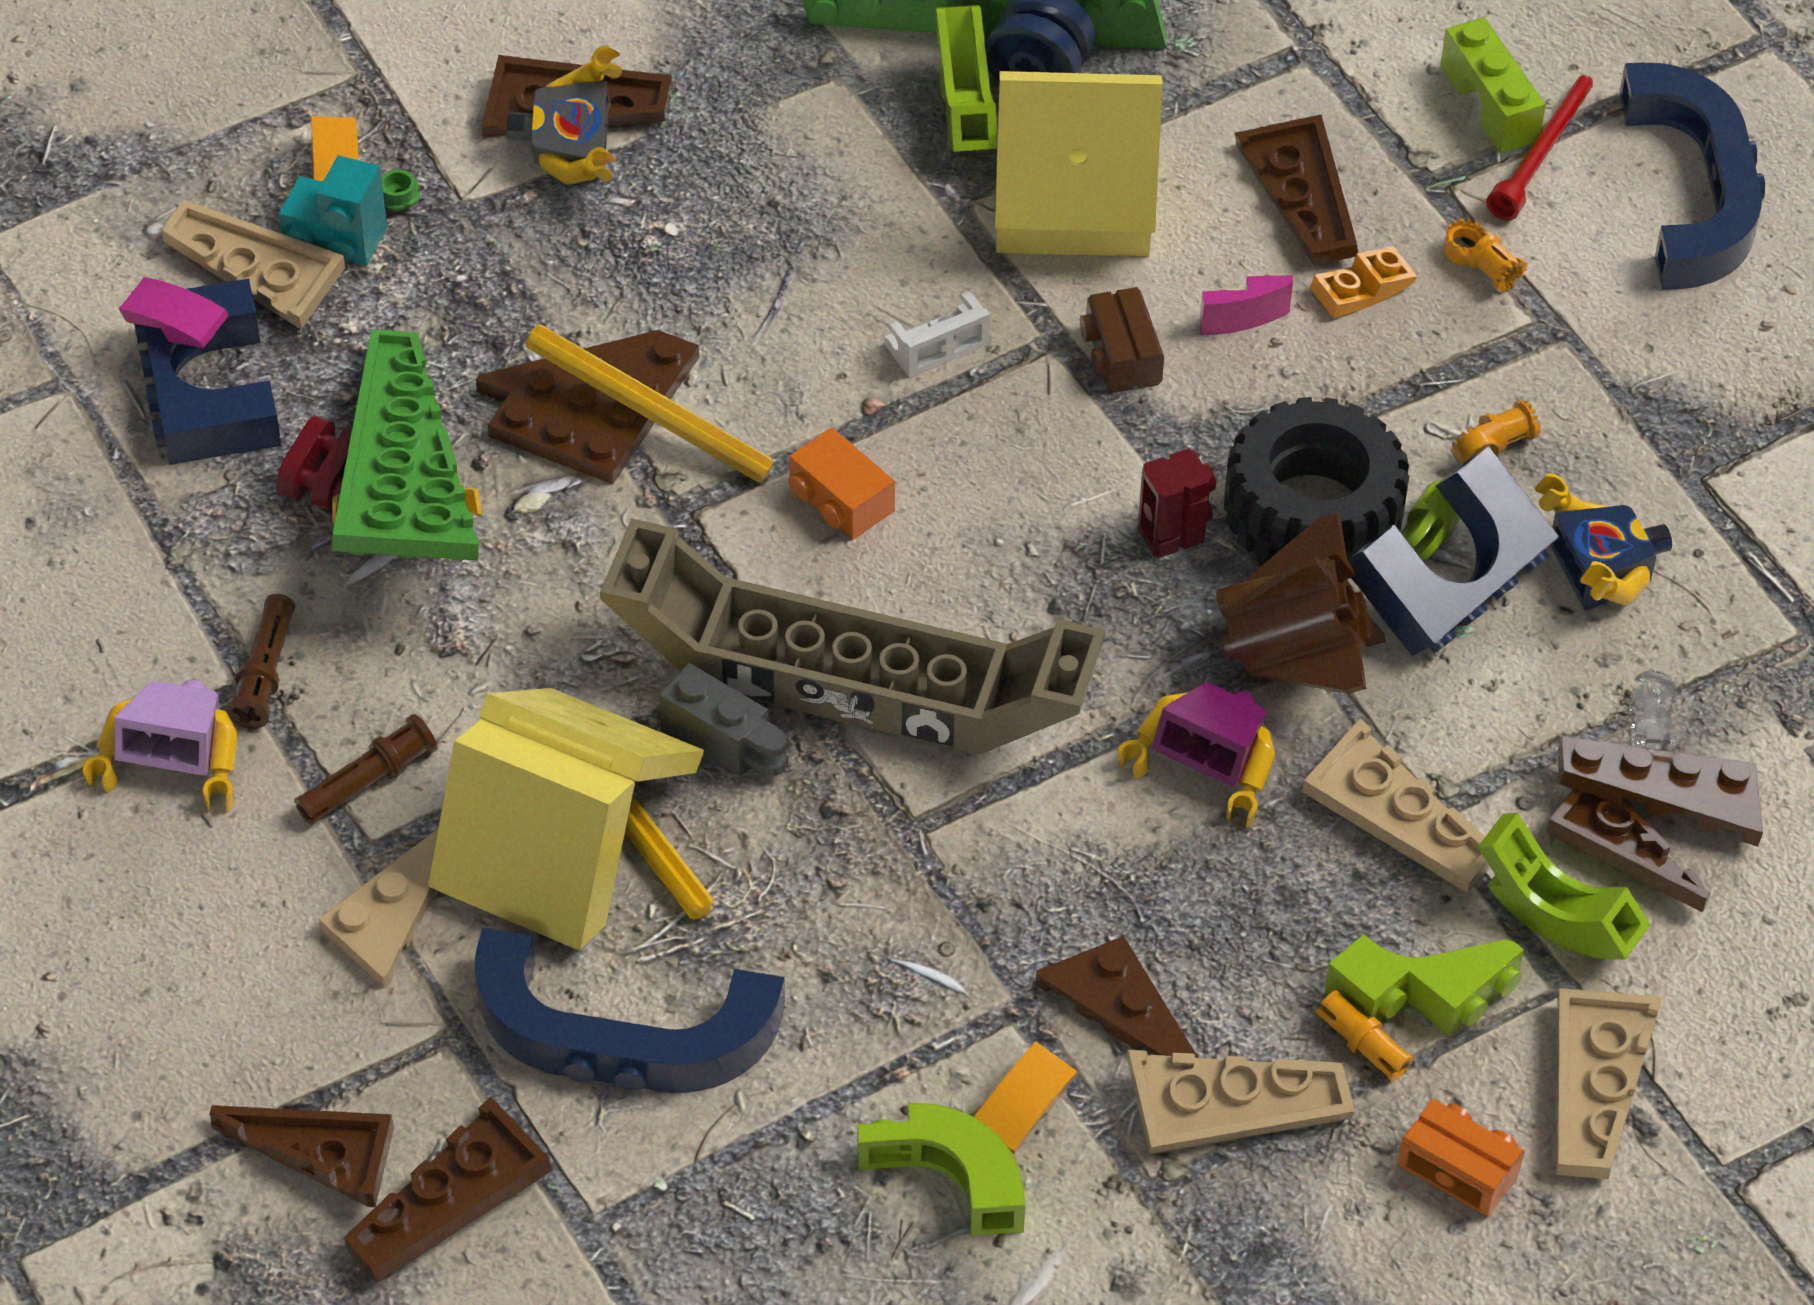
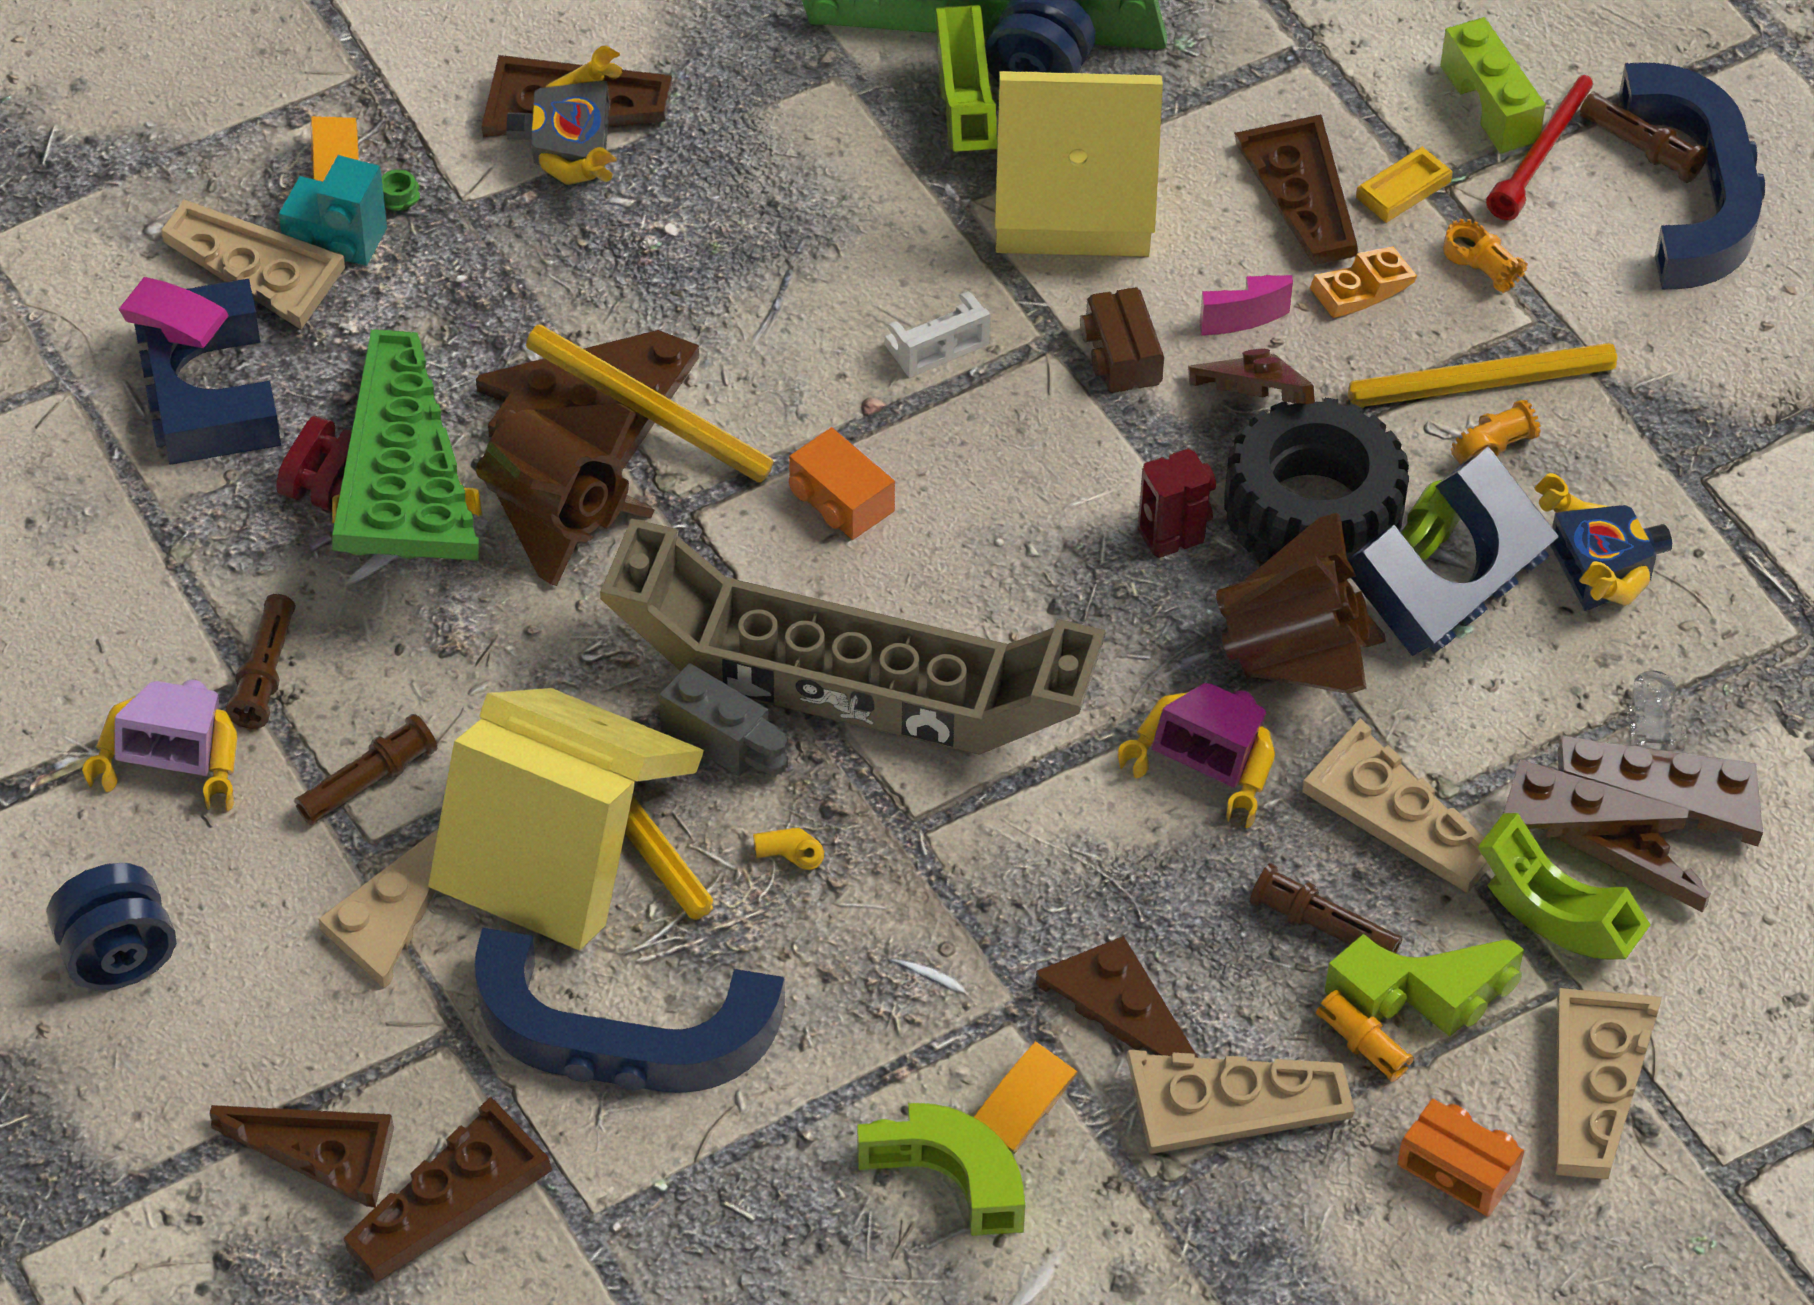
(111, 926): none -> dark blue wheel
(559, 478): none -> reddish brown brick
(791, 844): none -> yellow arm
(1254, 375): none -> reddish brown wing
(1304, 905): none -> reddish brown pin
(1404, 184): none -> yellow tile
(1482, 375): none -> yellow axle
(1580, 806): none -> wing
(1659, 145): none -> reddish brown pin

